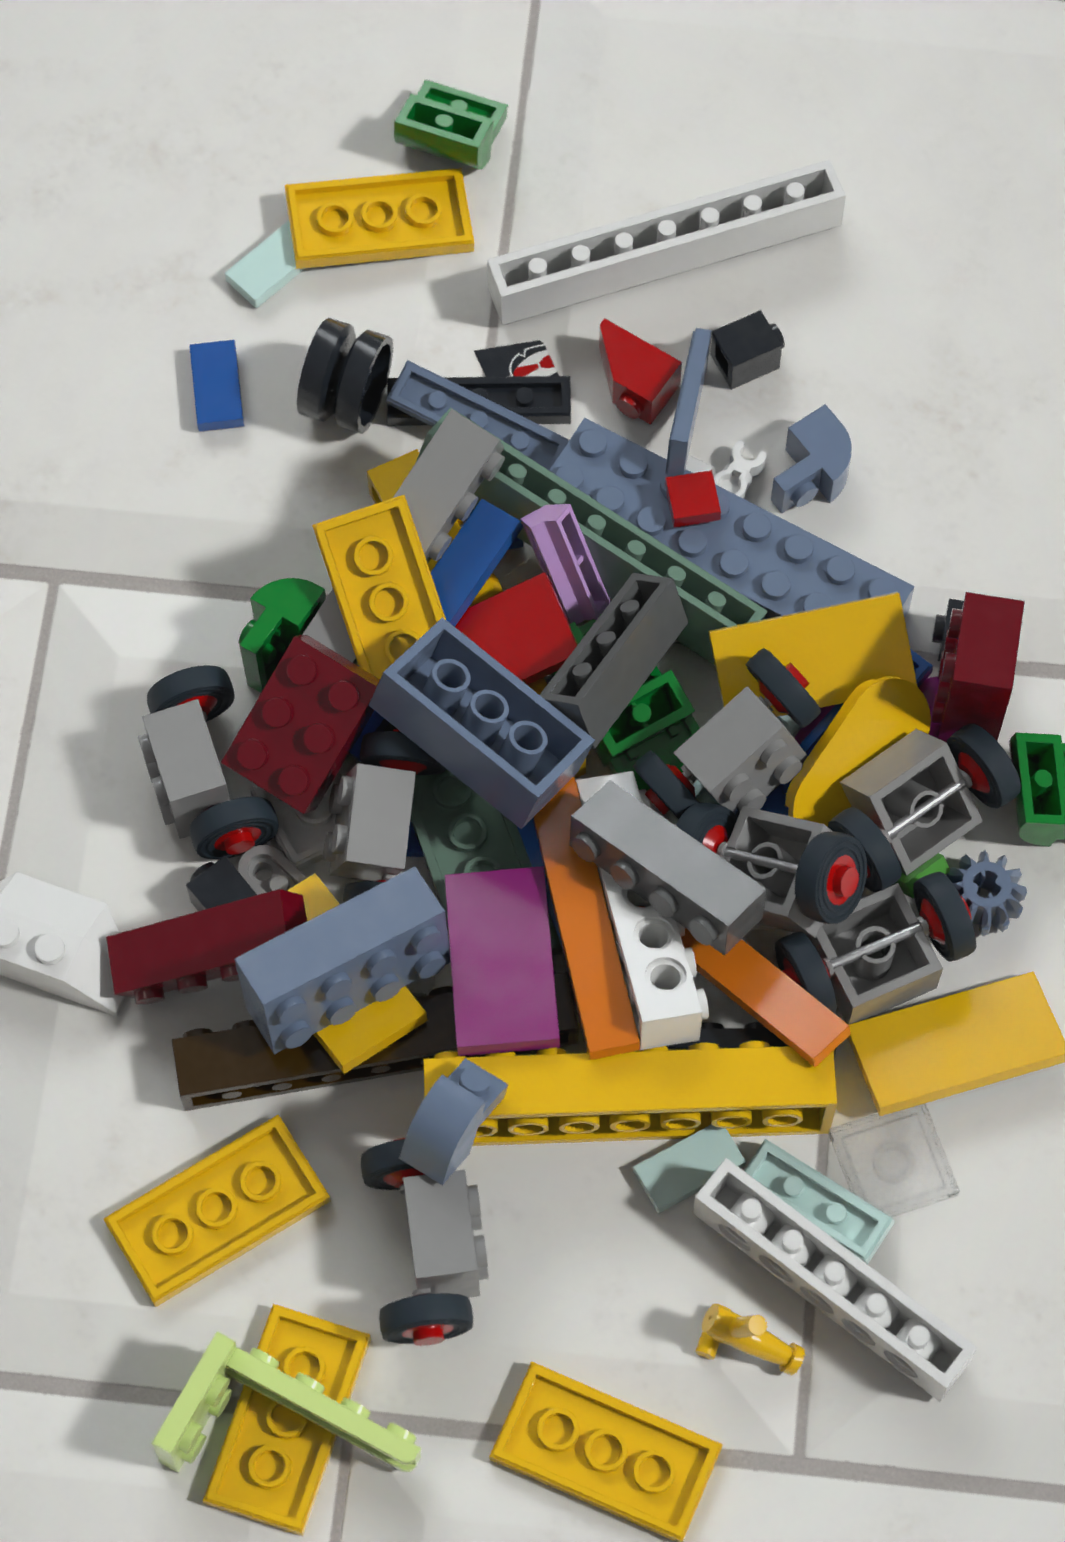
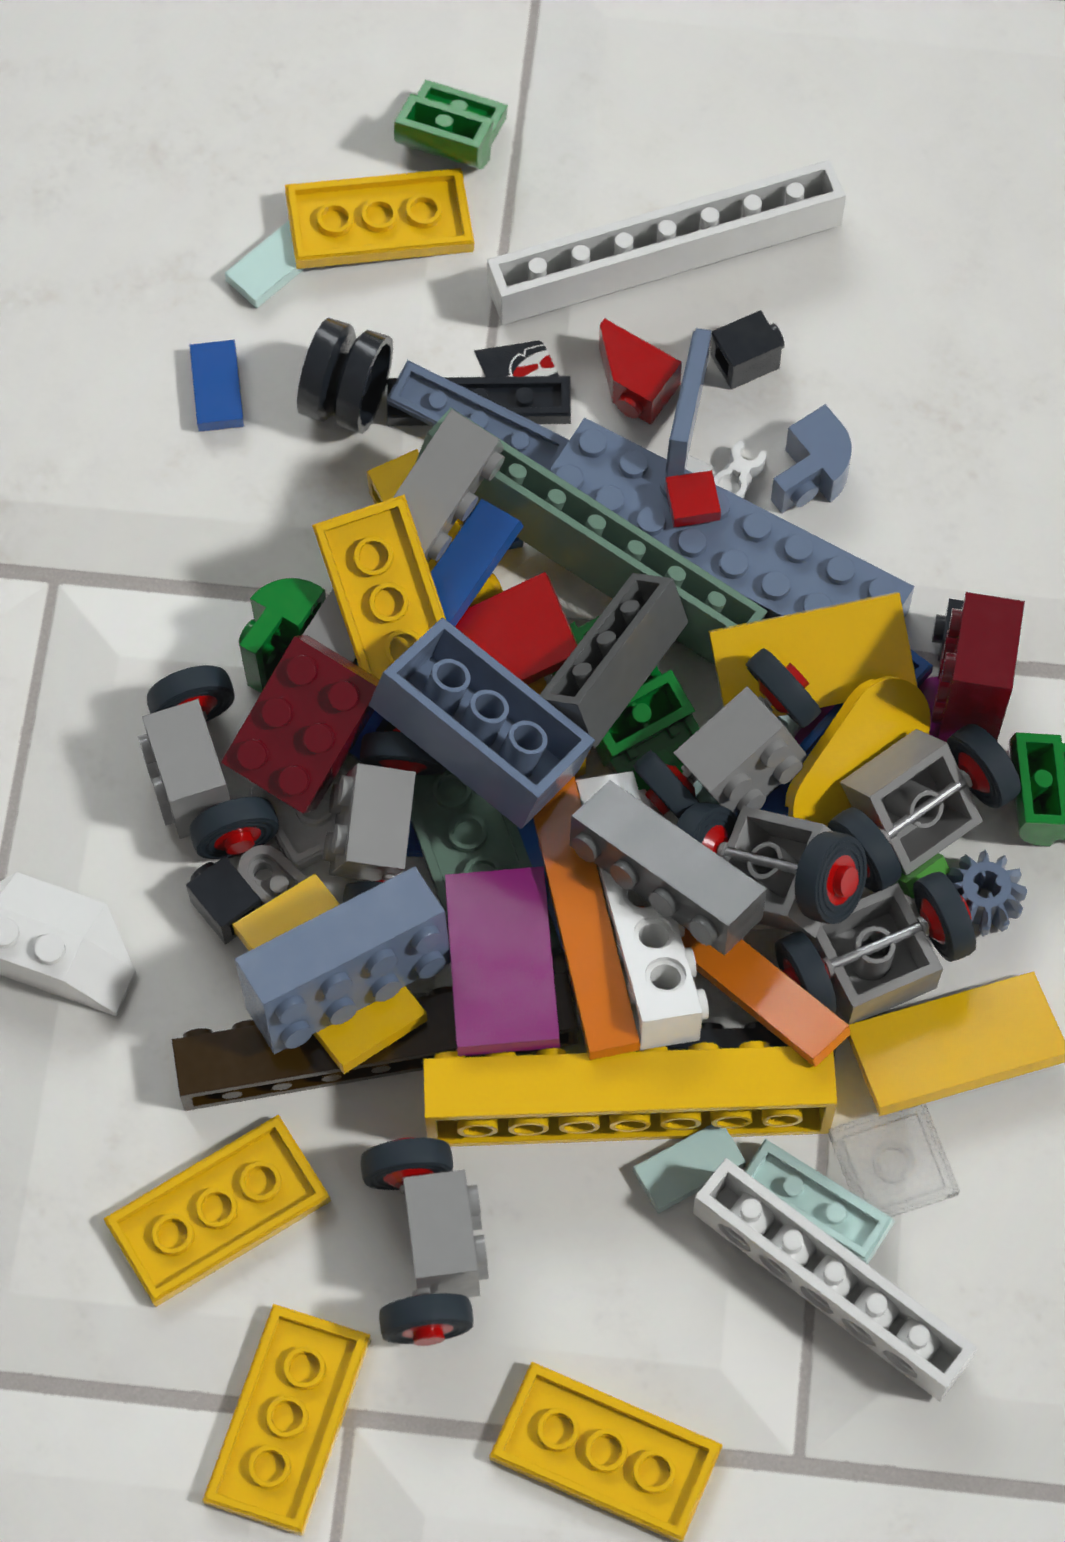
(198, 945): dark red brick -> none
(209, 1394): yellowish green bracket -> none
(449, 1119): sand blue brick -> none
(567, 561): lavender piece -> none
(747, 1335): yellow piece -> none

